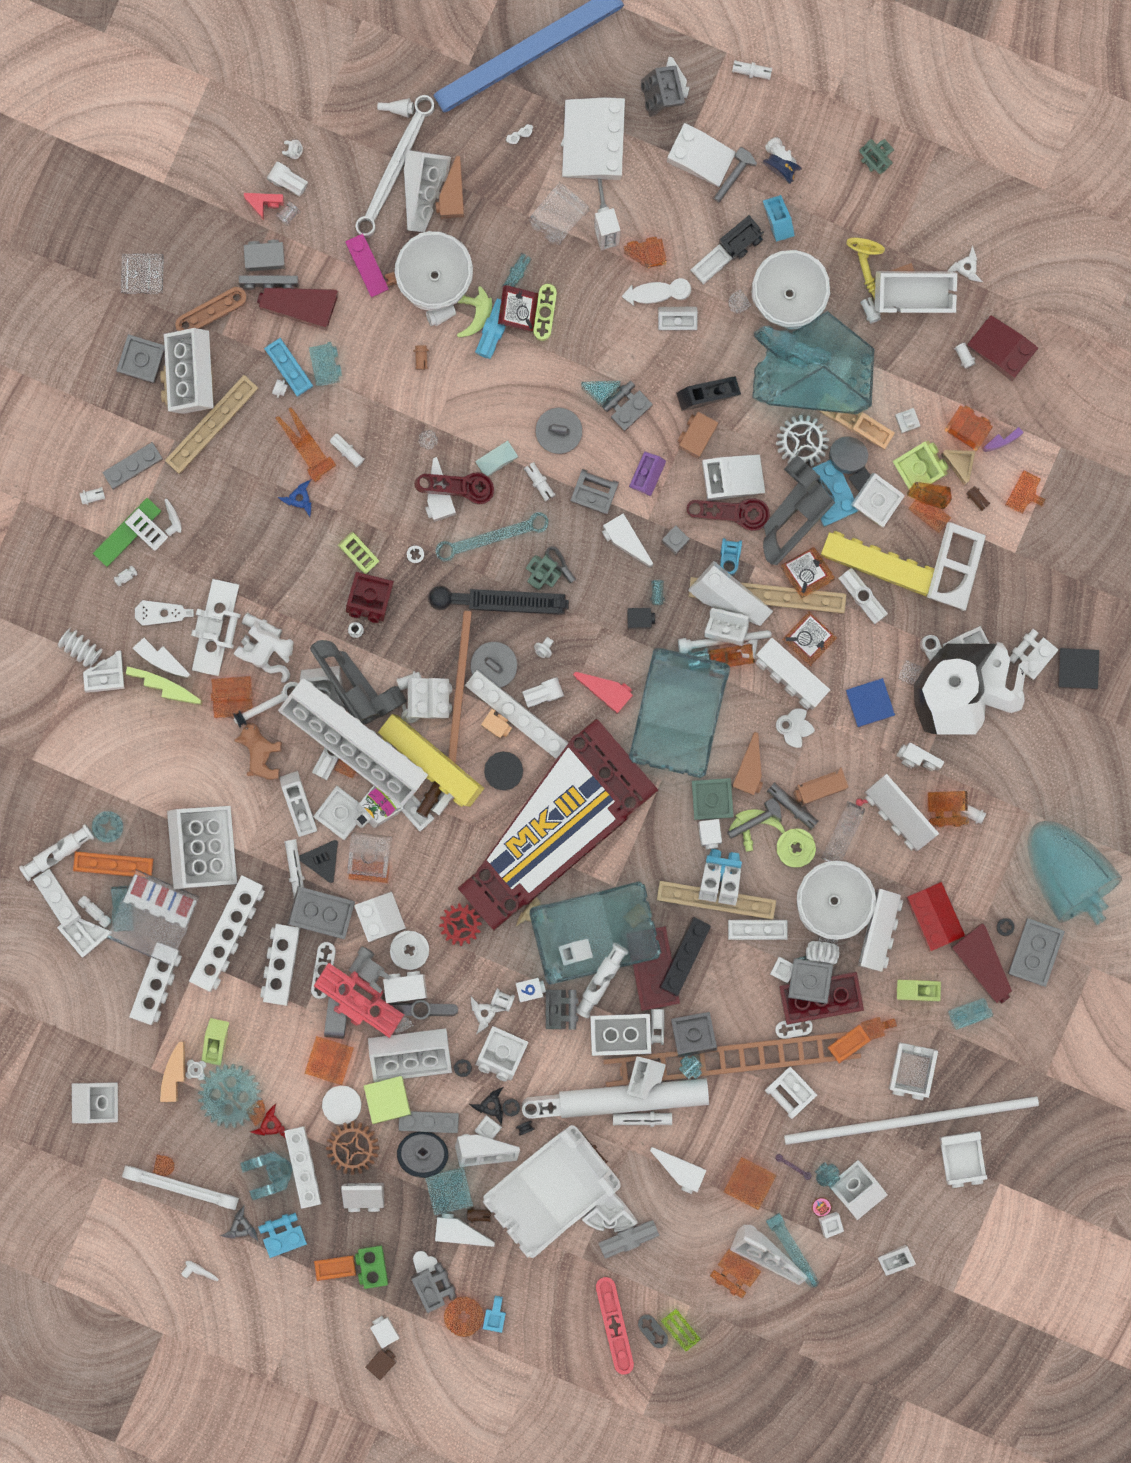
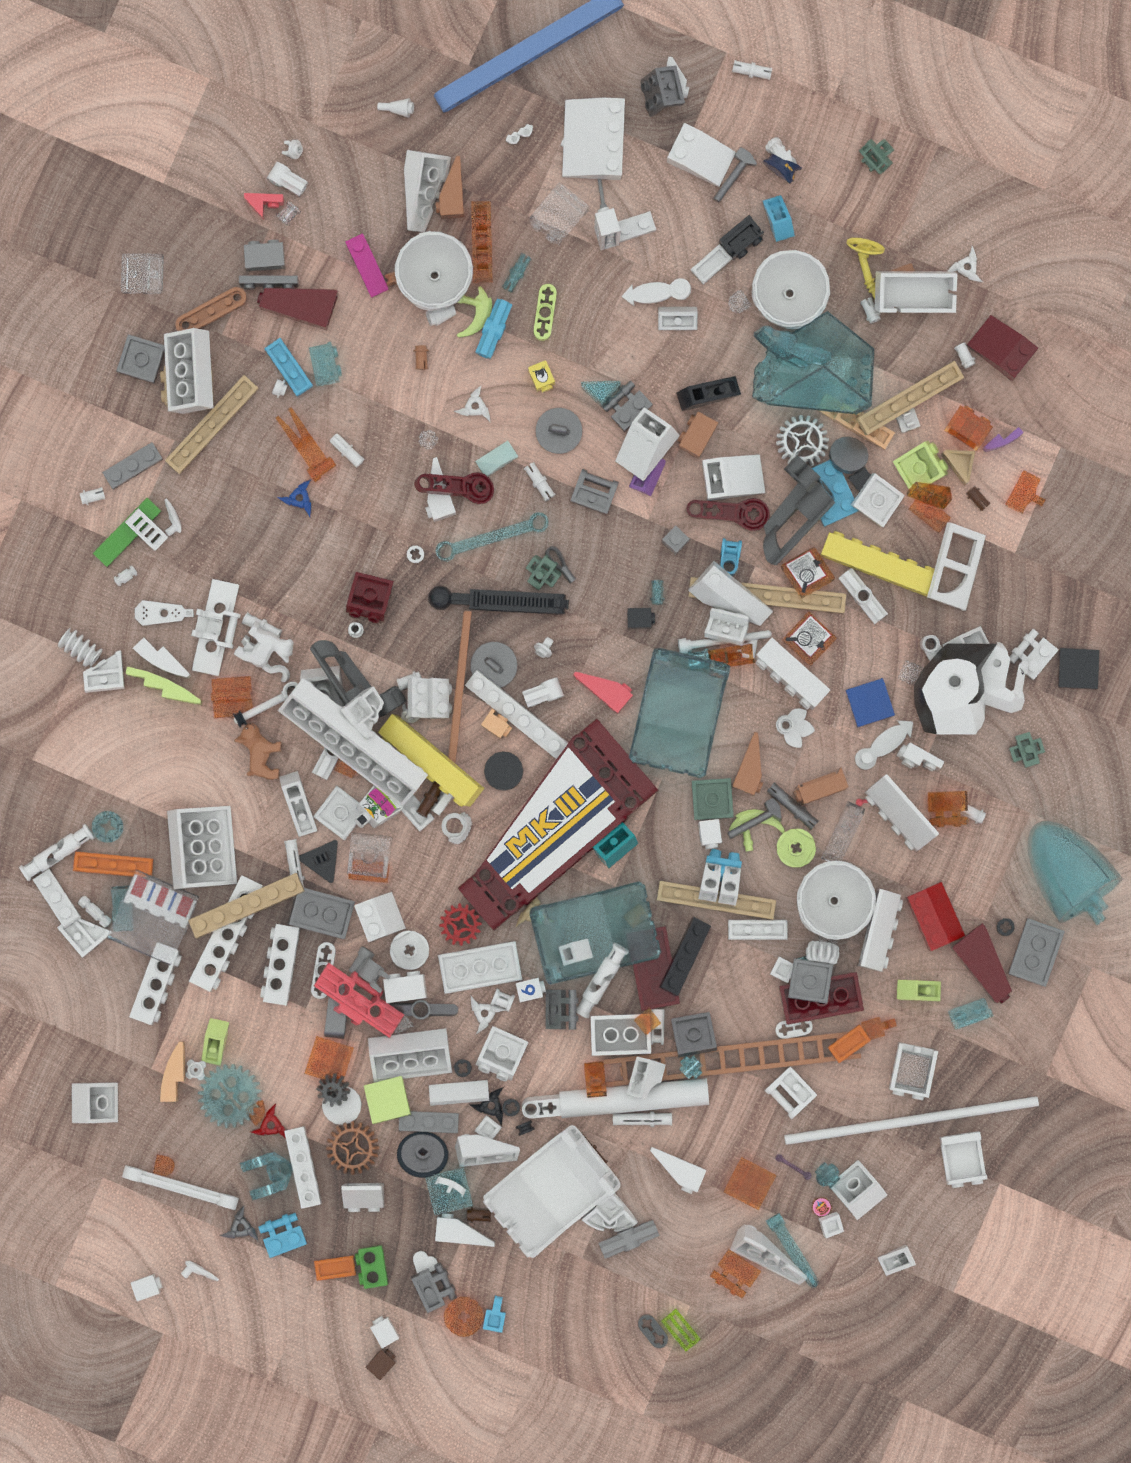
(146, 1287): none -> white brick
(246, 905): none -> tan plate
(335, 1083): none -> dark grey gear
(364, 710): none -> white slope
(365, 569): yellowish green slope -> none
(395, 165): white piece -> none
(451, 1184): none -> white piece
(457, 838): none -> white piece
(459, 1092): none -> white tile
(480, 967): none -> white tile
(481, 241): none -> clear orange brick
(482, 410): none -> white piece
(518, 308): tile -> none
(541, 376): none -> light yellow brick
(595, 1079): none -> clear orange plate
(615, 845): none -> teal brick
(618, 1344): coral piece -> none
(624, 537): white slope -> none
(636, 226): none -> white plate
(645, 444): none -> white slope
(647, 253): clear orange slope -> none
(647, 1021): none -> clear orange plate
(883, 744): none -> white brick
(910, 398): none -> tan plate
(1027, 749): none -> sand green piece

